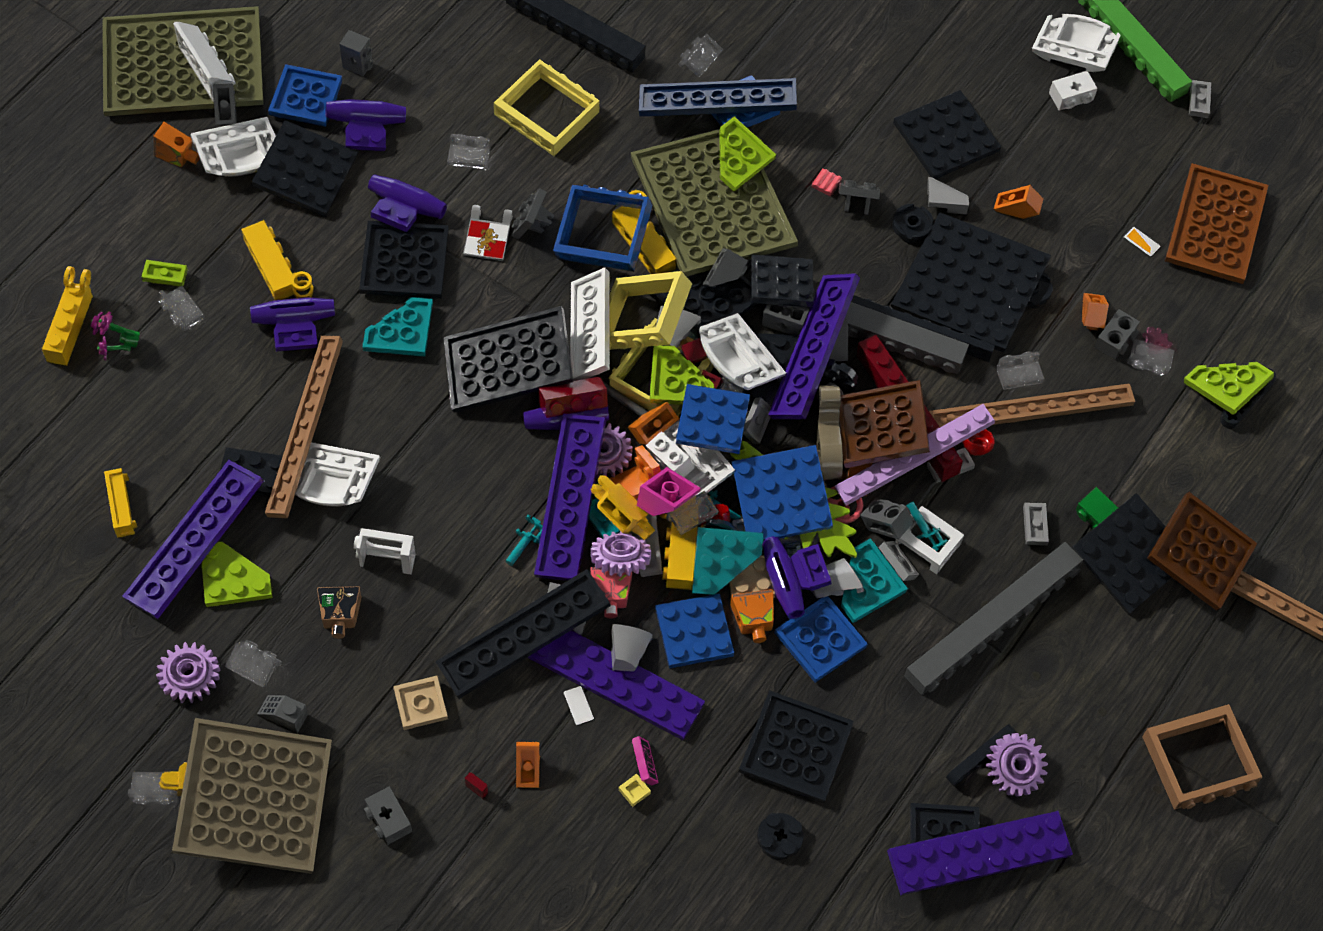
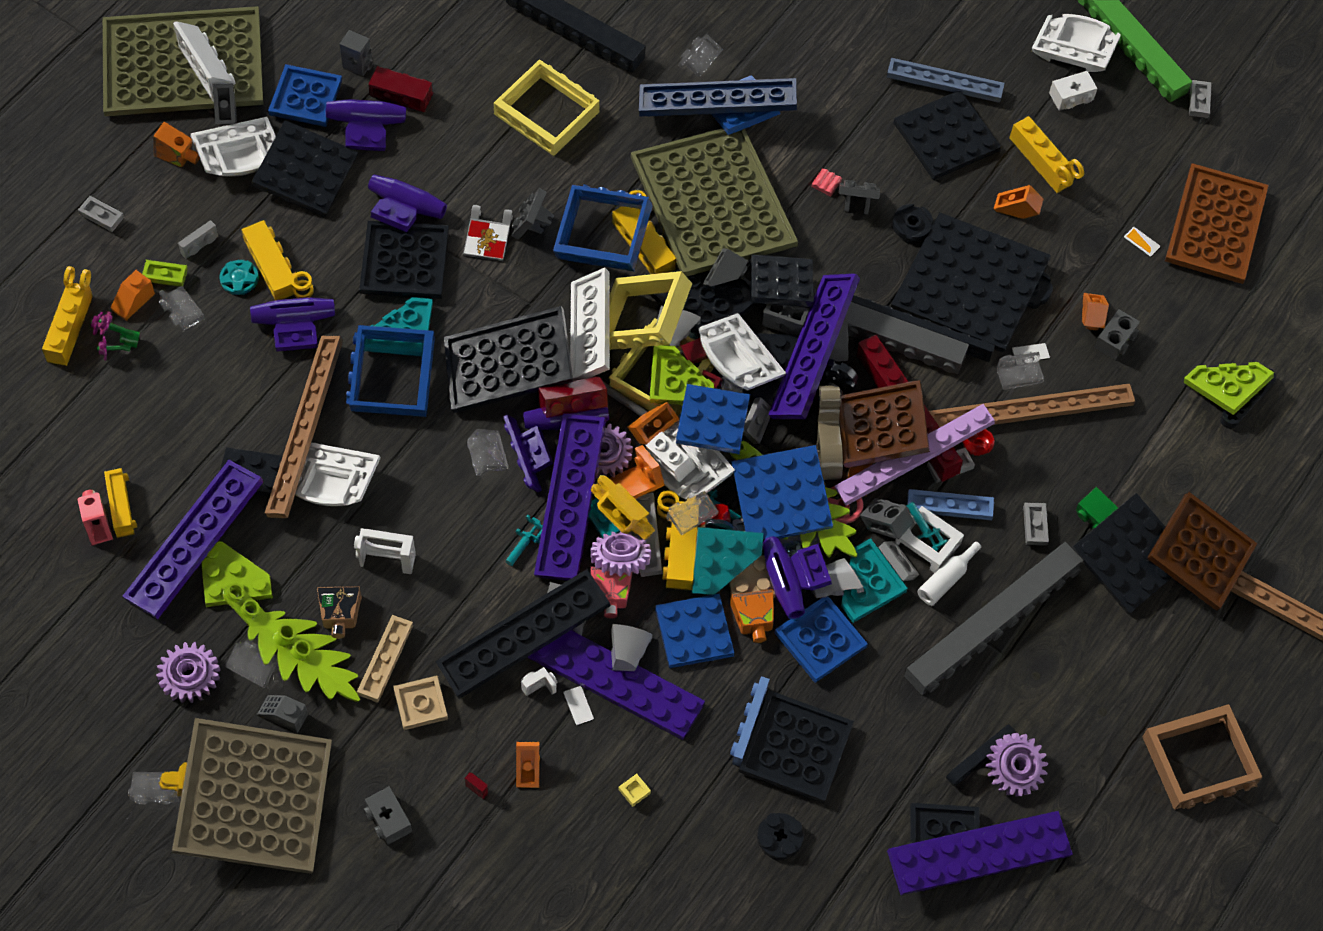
(92, 509): none -> coral torso
(101, 213): none -> light grey plate
(132, 295): none -> orange slope
(195, 241): none -> light grey plate
(238, 277): none -> teal wheel
(293, 648): none -> lime plant
(385, 658): none -> tan plate
(391, 334): none -> blue window
(400, 89): none -> dark red brick
(469, 151): clear bracket -> none
(487, 451): none -> clear bracket
(531, 451): none -> dark purple bracket
(534, 681): none -> white bracket
(644, 760): dark pink tile -> none
(665, 492): dark pink slope -> none
(741, 154): lime plate -> none
(746, 729): none -> medium blue plate
(944, 196): light grey slope -> none
(945, 80): none -> sand blue plate
(946, 576): none -> white piece
(953, 504): none -> medium blue plate
(1041, 348): none -> white sticker
(1044, 155): none -> yellow hinge
(1150, 357): clear bracket -> none
(1156, 337): clear pink piece -> none

